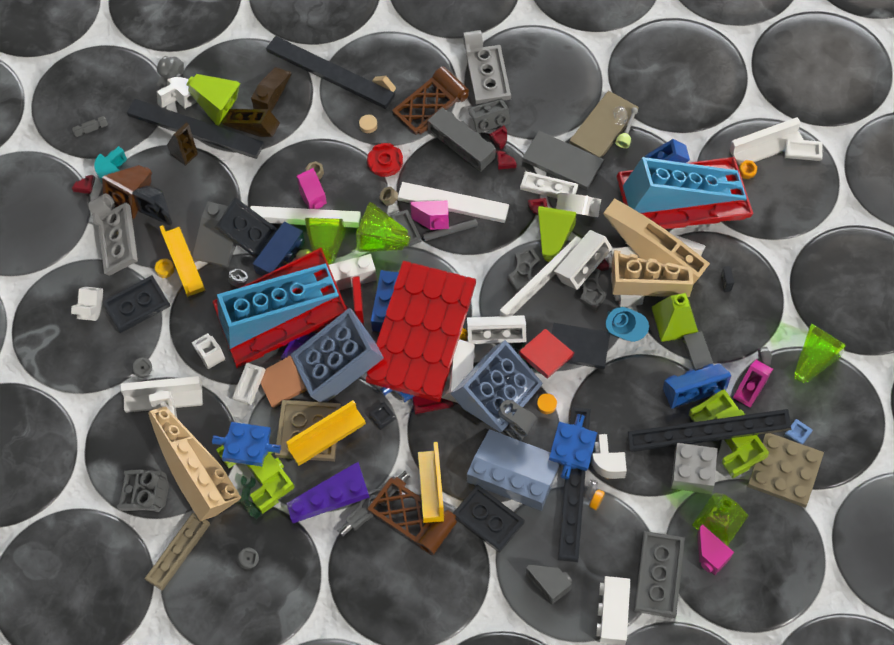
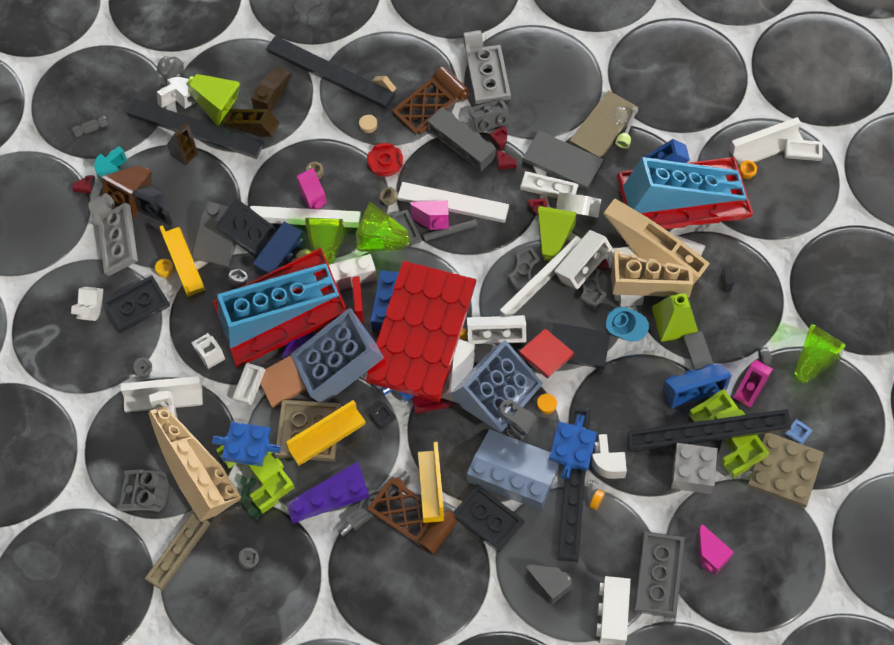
(721, 517): clear neon green slope -> none

